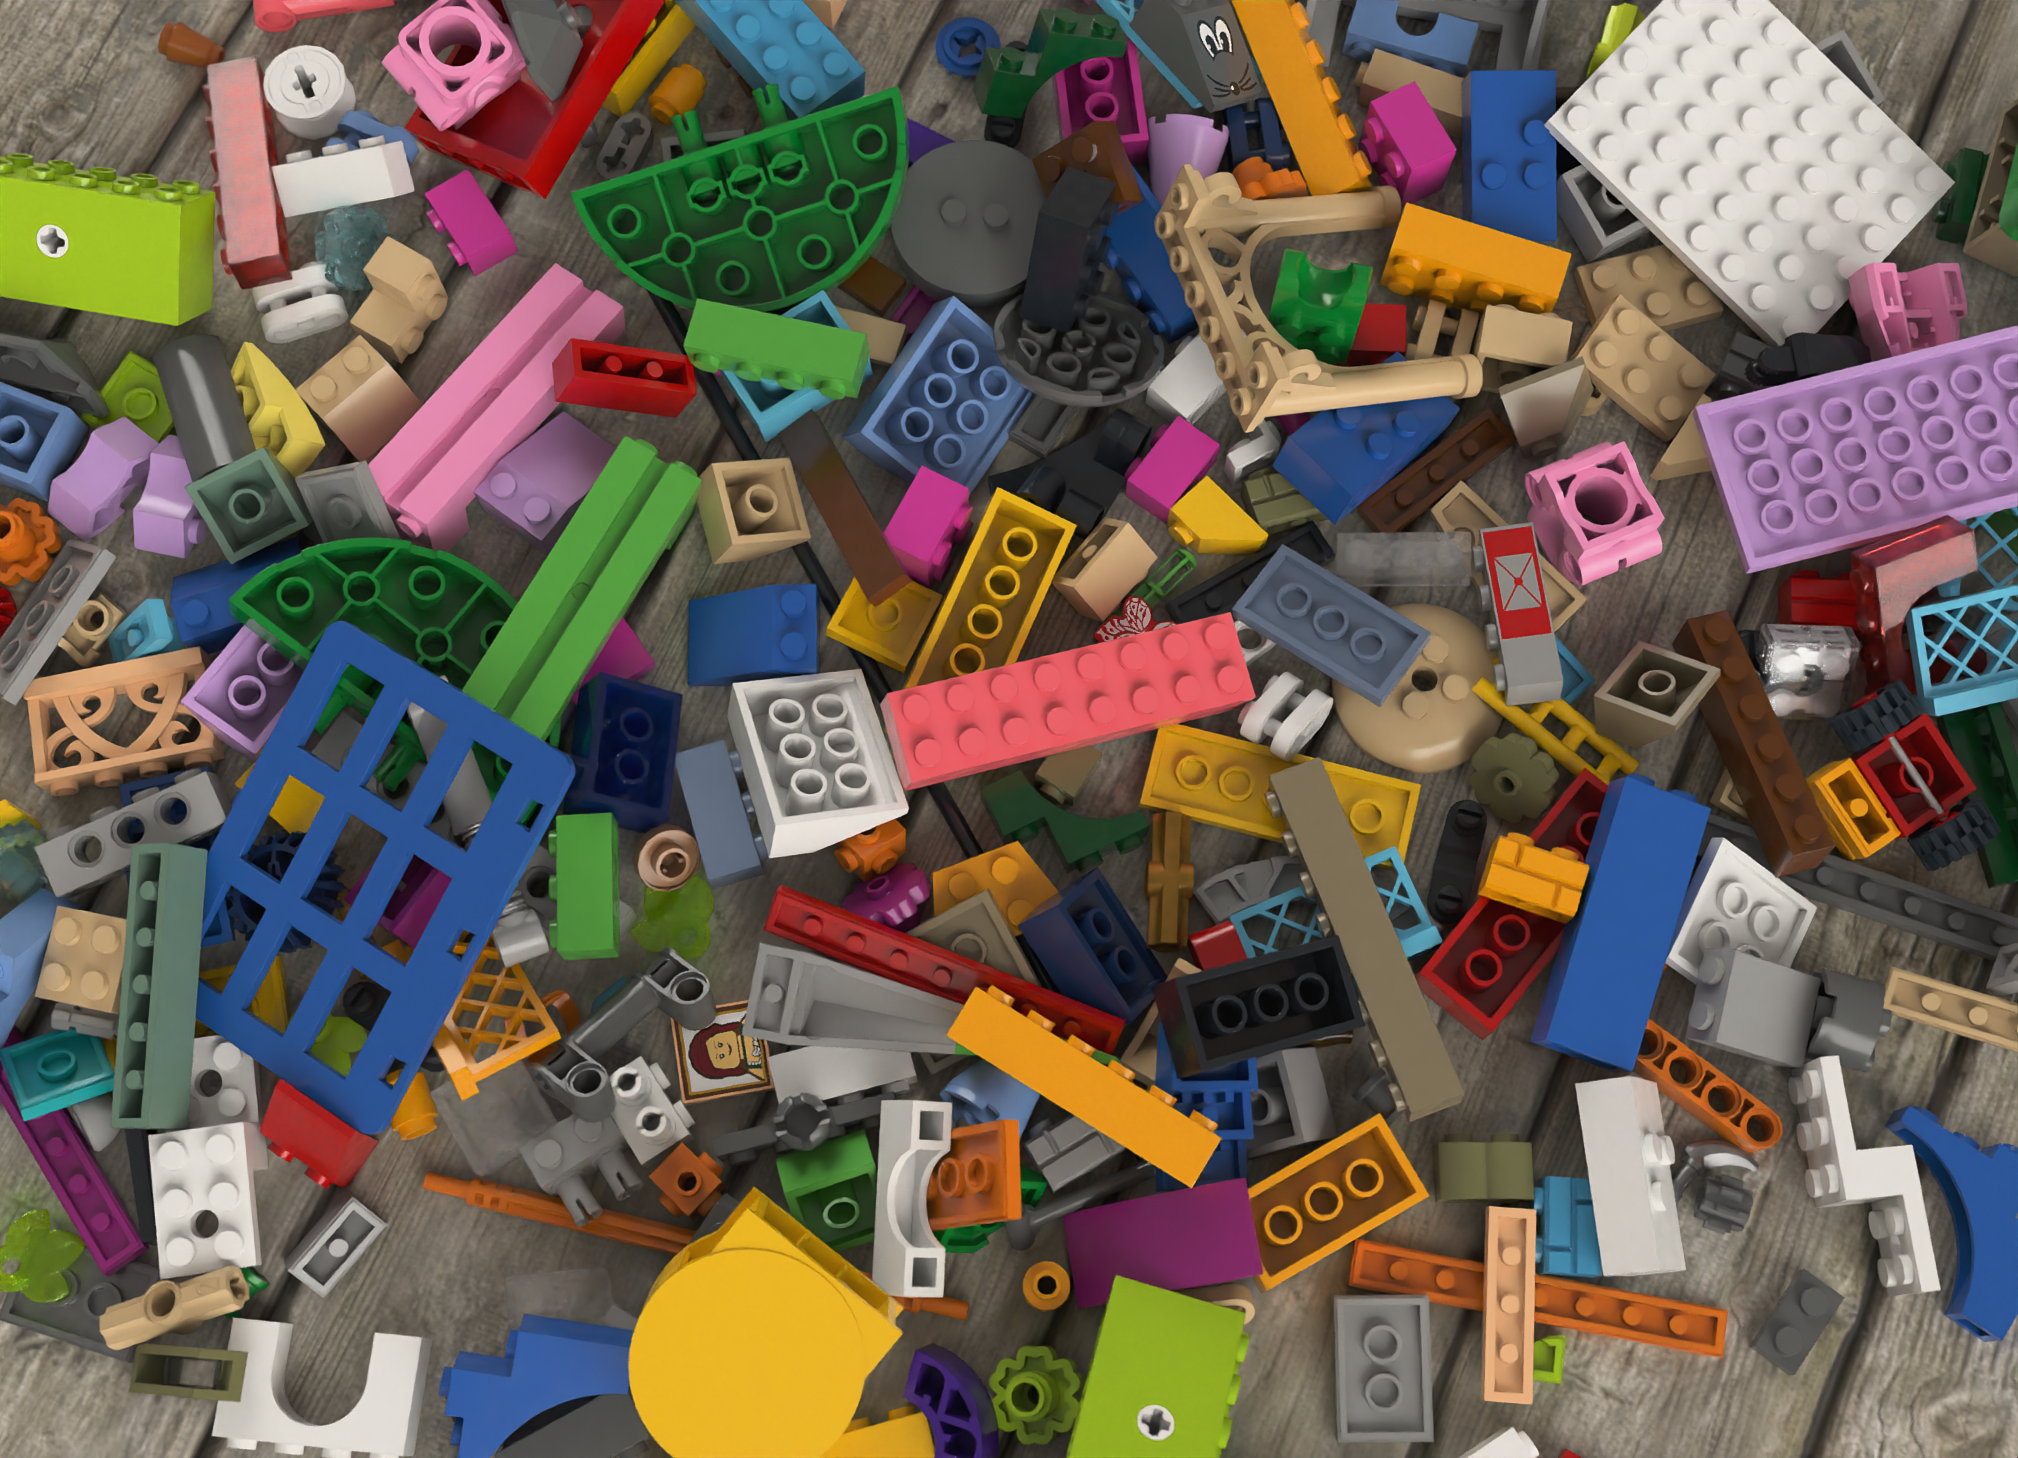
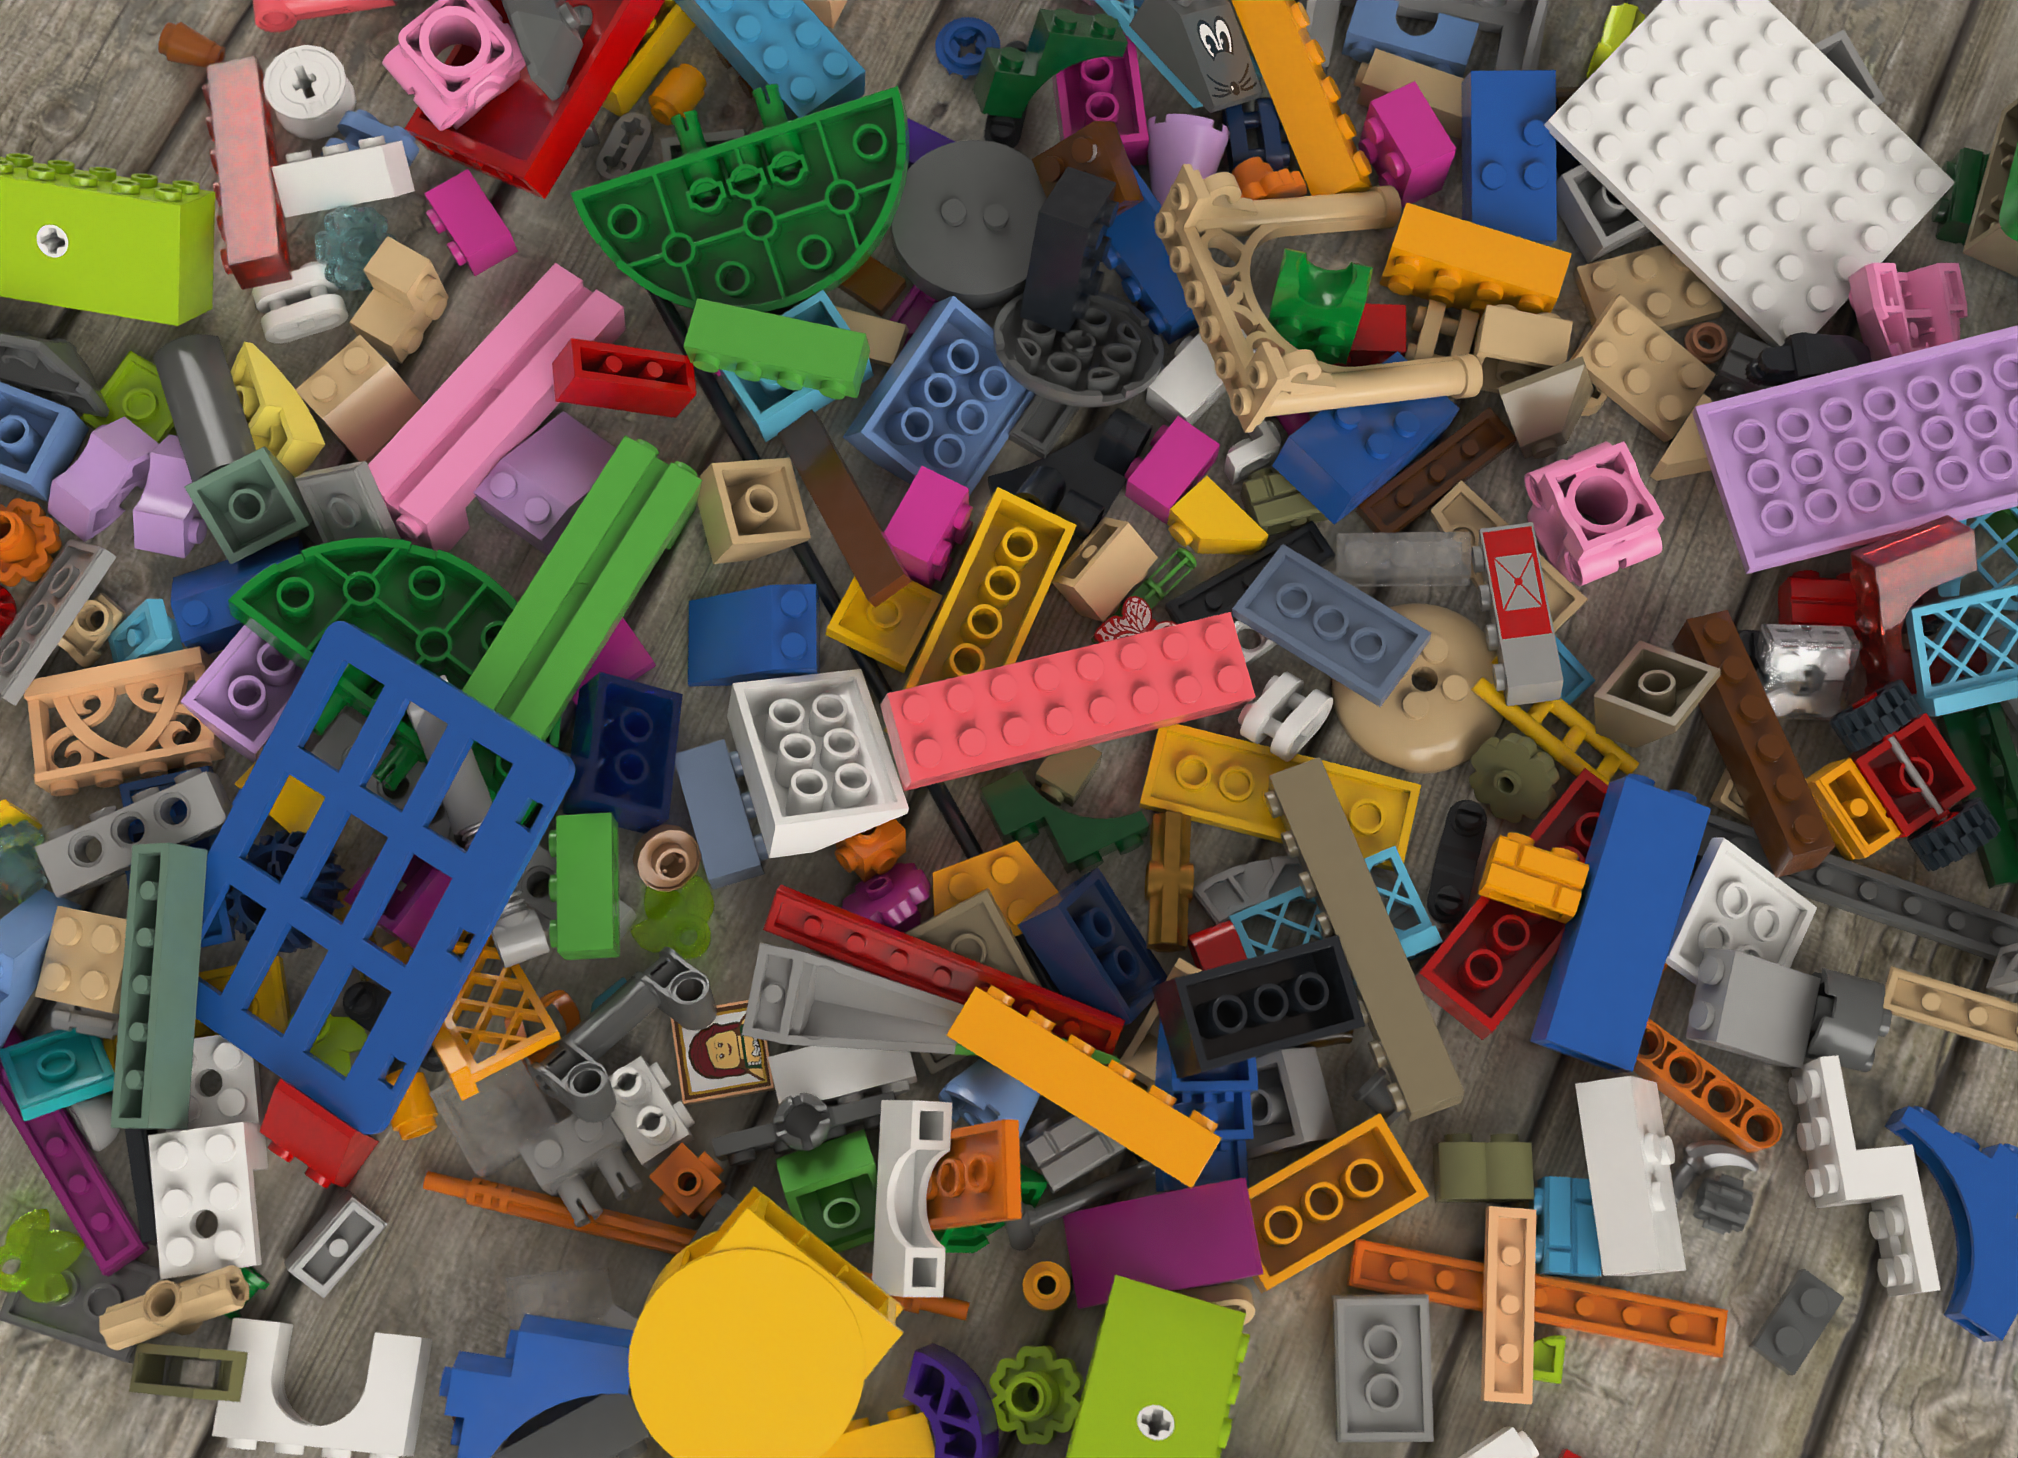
(1713, 335): none -> nougat plate

